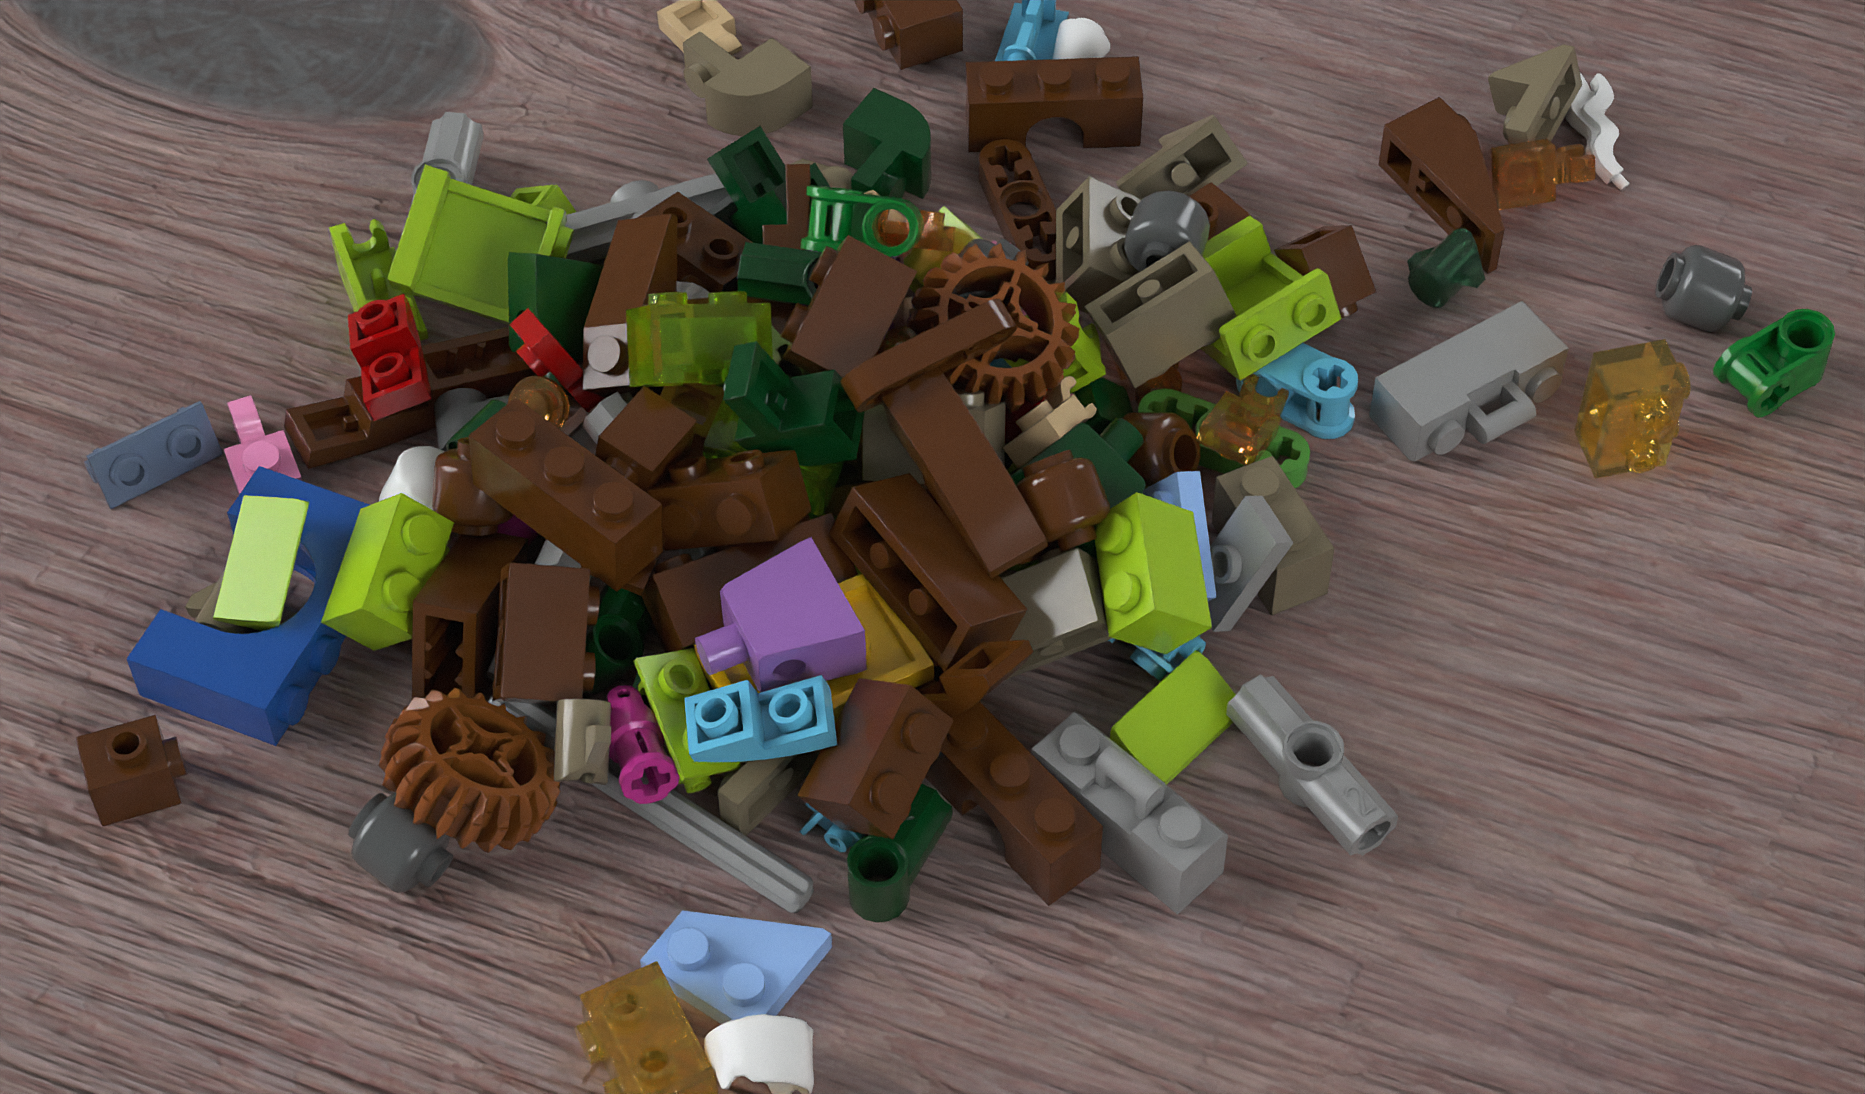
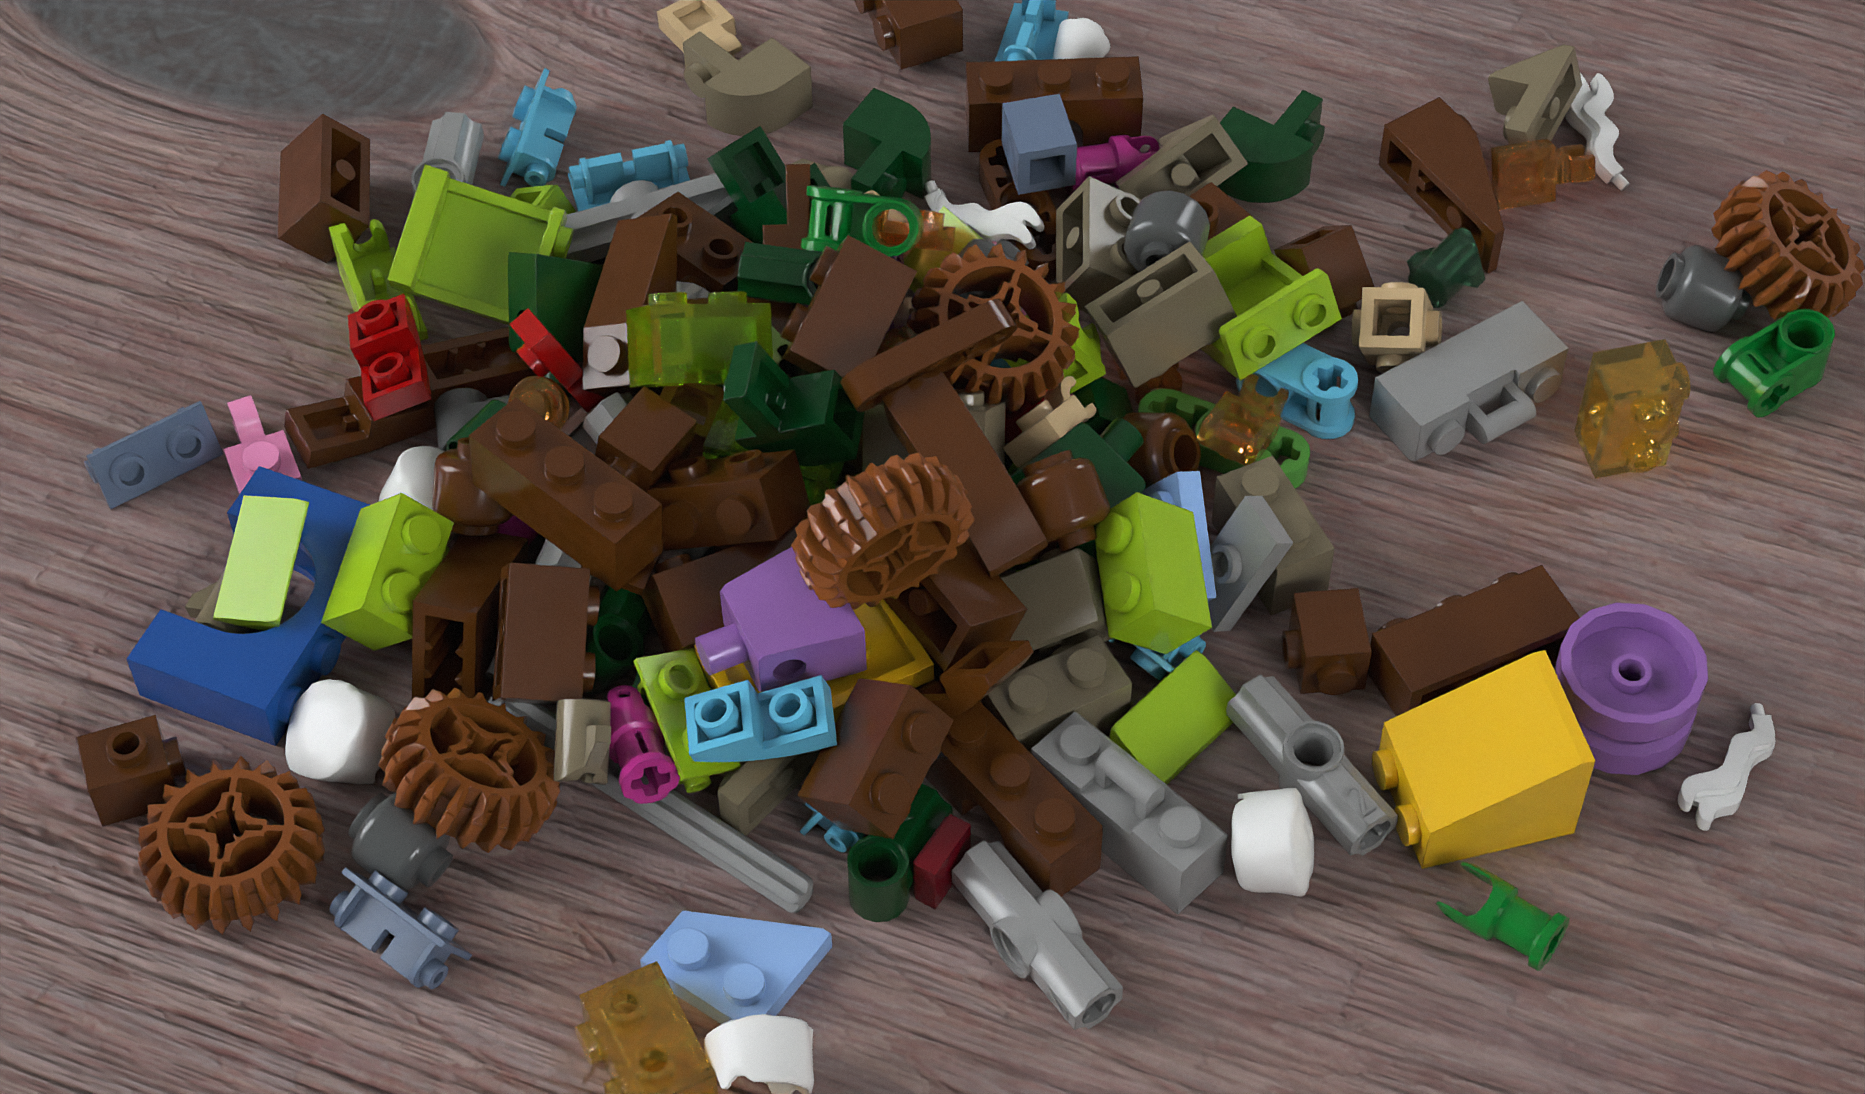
(255, 869): none -> dark orange gear
(323, 186): none -> reddish brown brick
(337, 733): none -> white hair
(420, 940): none -> sand blue hinge
(528, 150): none -> medium azure hinge
(598, 178): none -> medium azure hinge
(882, 531): none -> dark orange gear
(938, 857): none -> dark red tile
(1002, 223): none -> white hair
(1037, 934): none -> light grey piece
(1042, 132): none -> sand blue brick
(1070, 680): none -> dark tan brick
(1112, 159): none -> dark pink piece
(1272, 842): none -> white hair
(1276, 154): none -> dark green brick
(1327, 641): none -> reddish brown brick
(1390, 308): none -> tan brick
(1468, 638): none -> reddish brown brick
(1486, 765): none -> yellow slope
(1512, 920): none -> green piece
(1632, 684): none -> medium lavender wheel
(1722, 789): none -> white hair
(1788, 246): none -> dark orange gear

